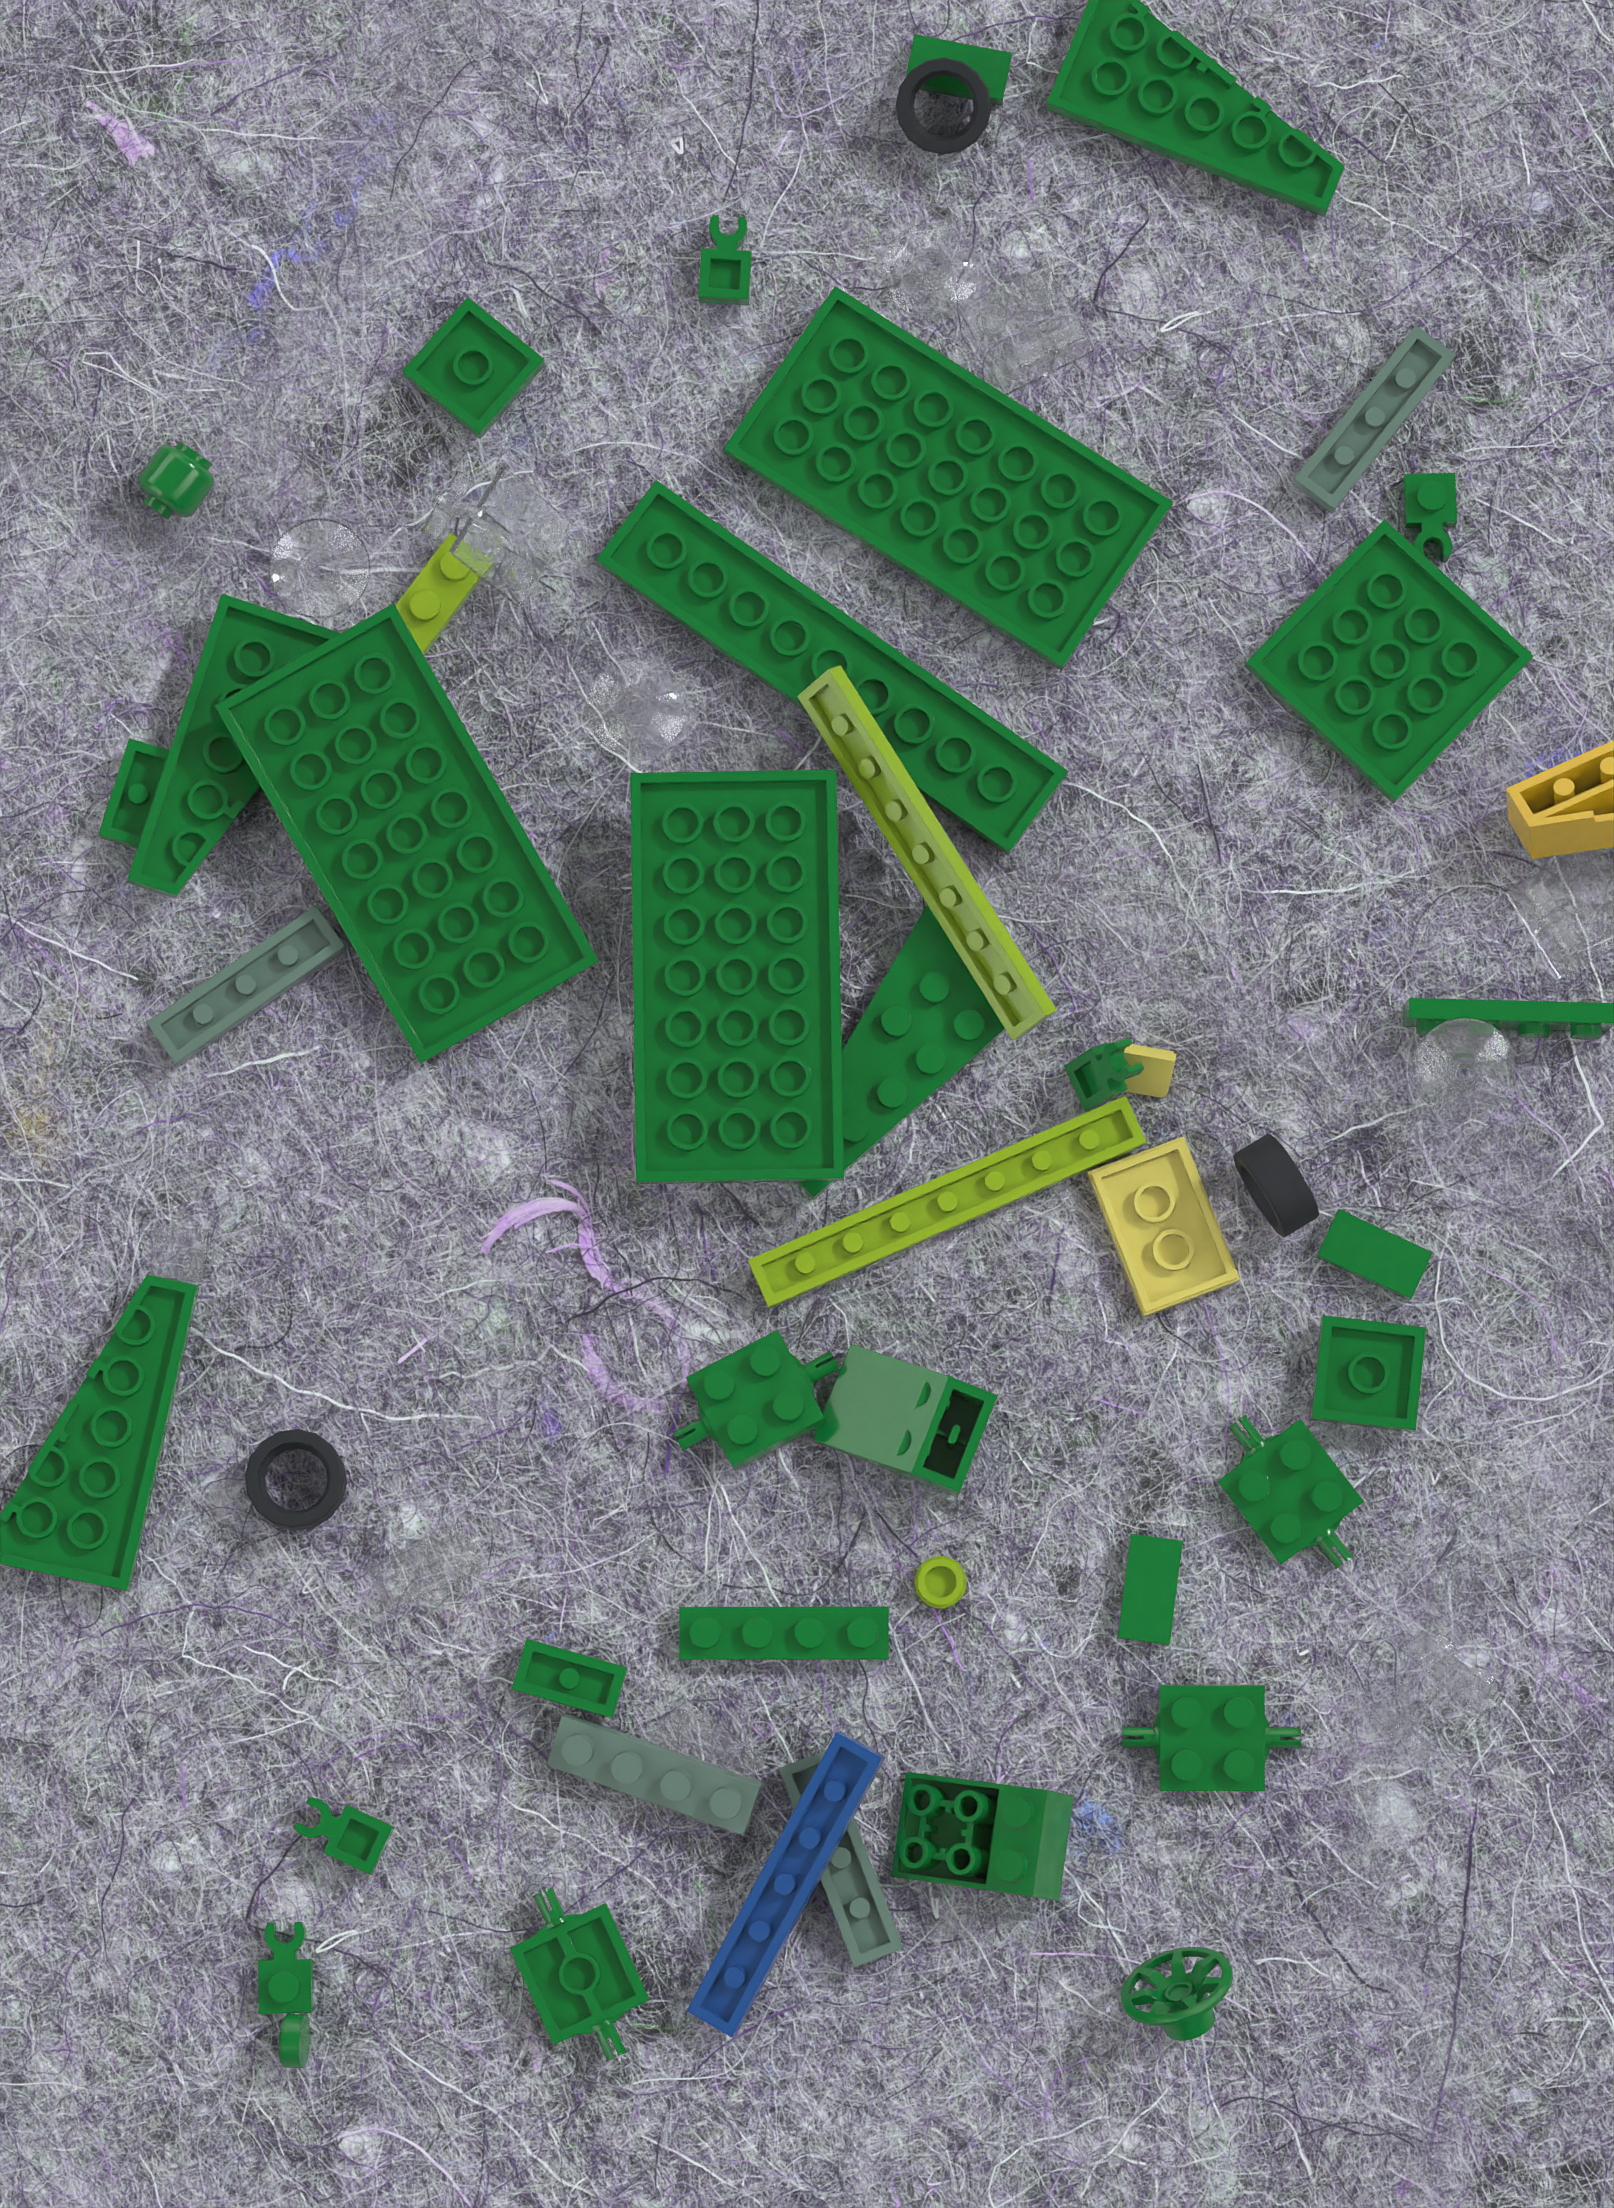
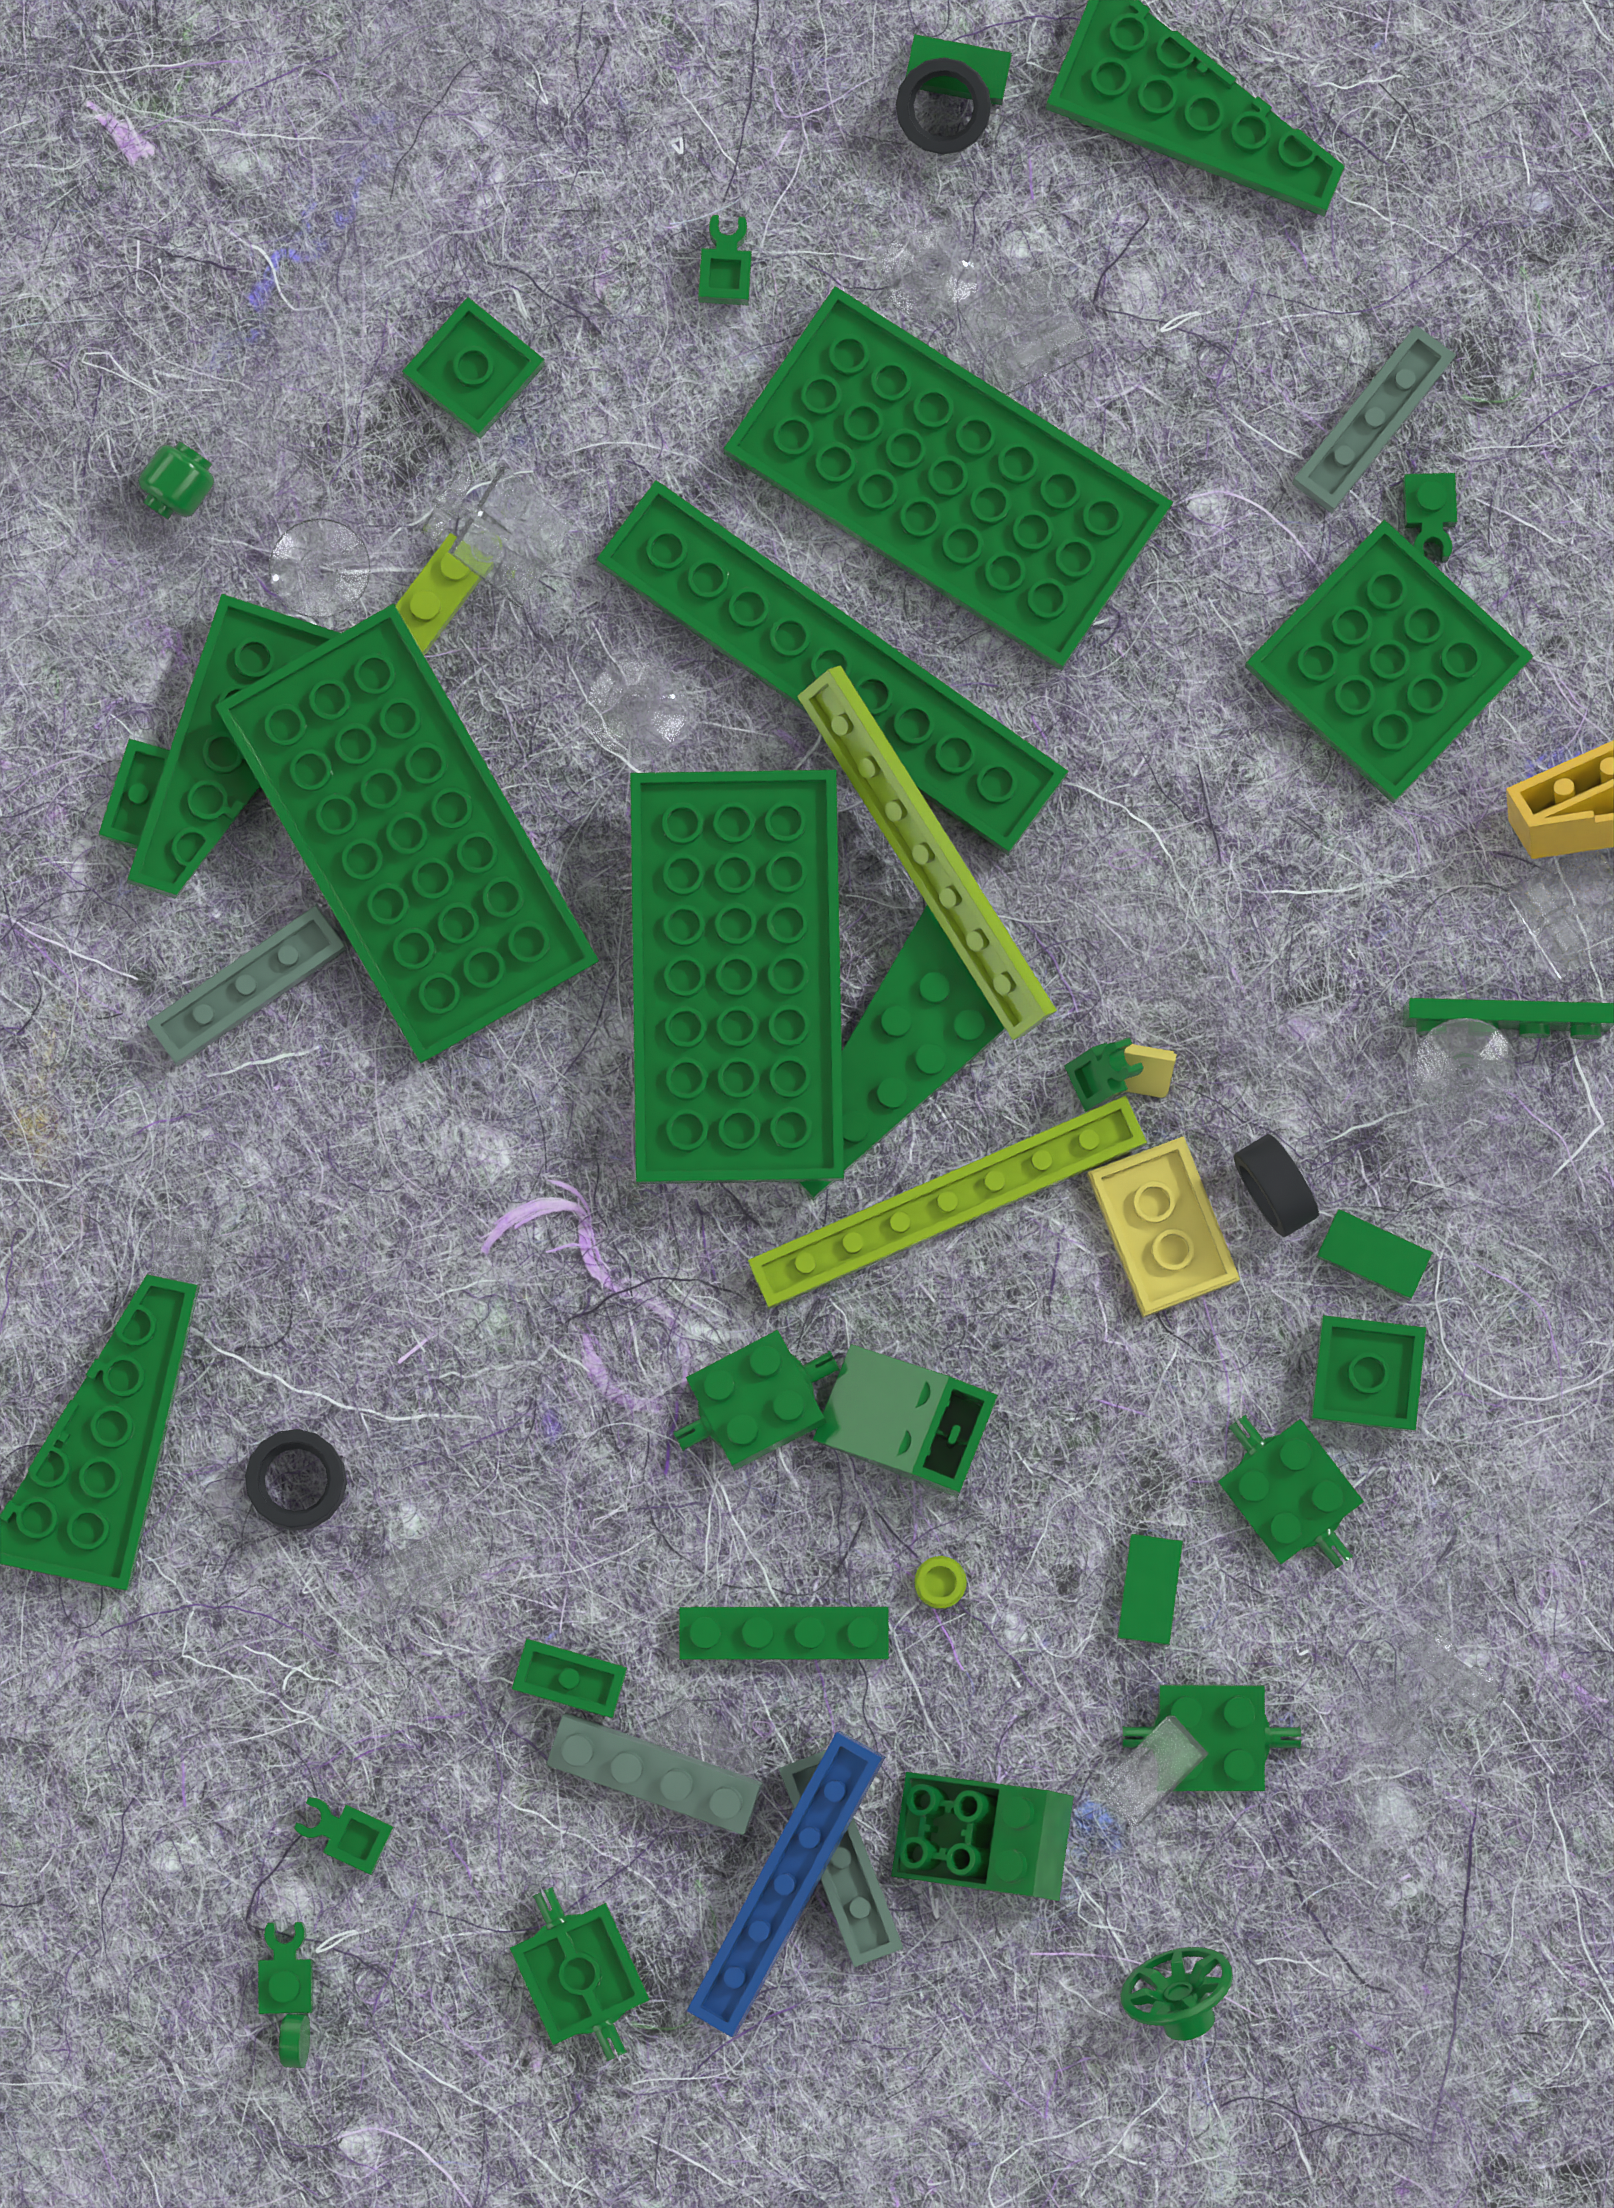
(1152, 1771): none -> clear tile

